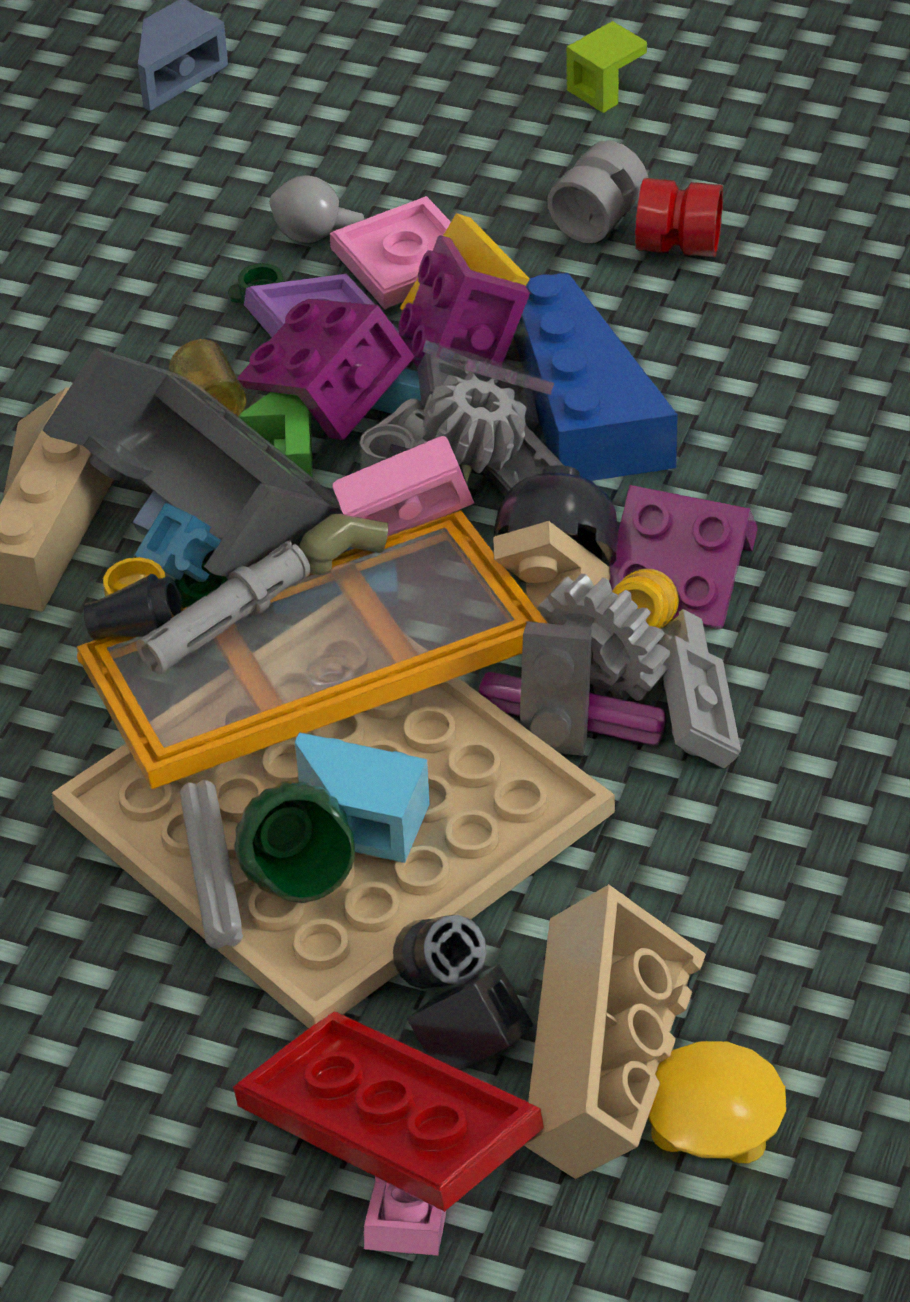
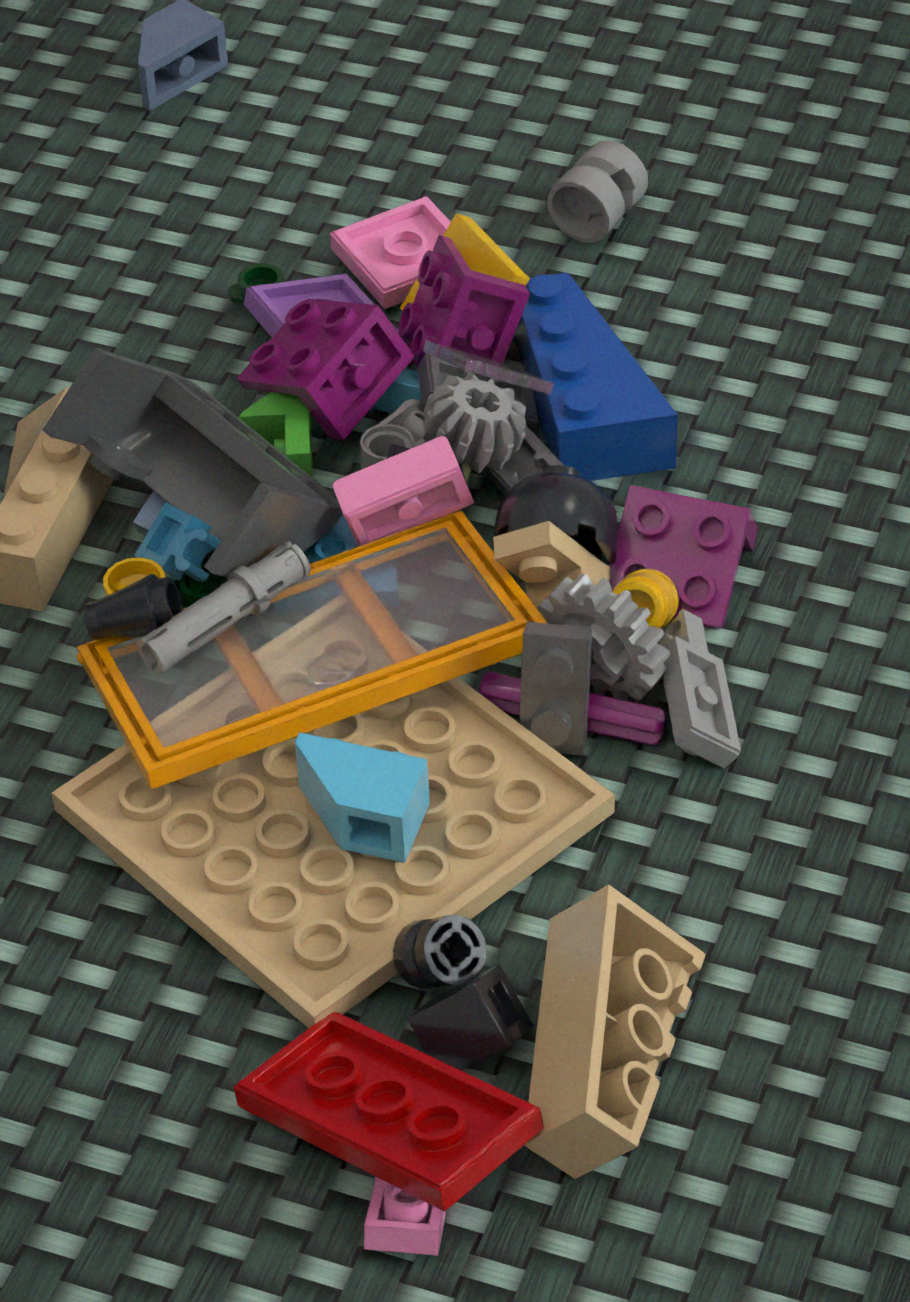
(209, 368): clear yellow brick -> none
(211, 864): light grey axle -> none
(295, 842): dark green hair -> none
(309, 209): light grey piece -> none
(336, 535): olive arm -> none
(596, 61): lime panel -> none
(679, 217): red wheel -> none
(717, 1102): yellow dish -> none

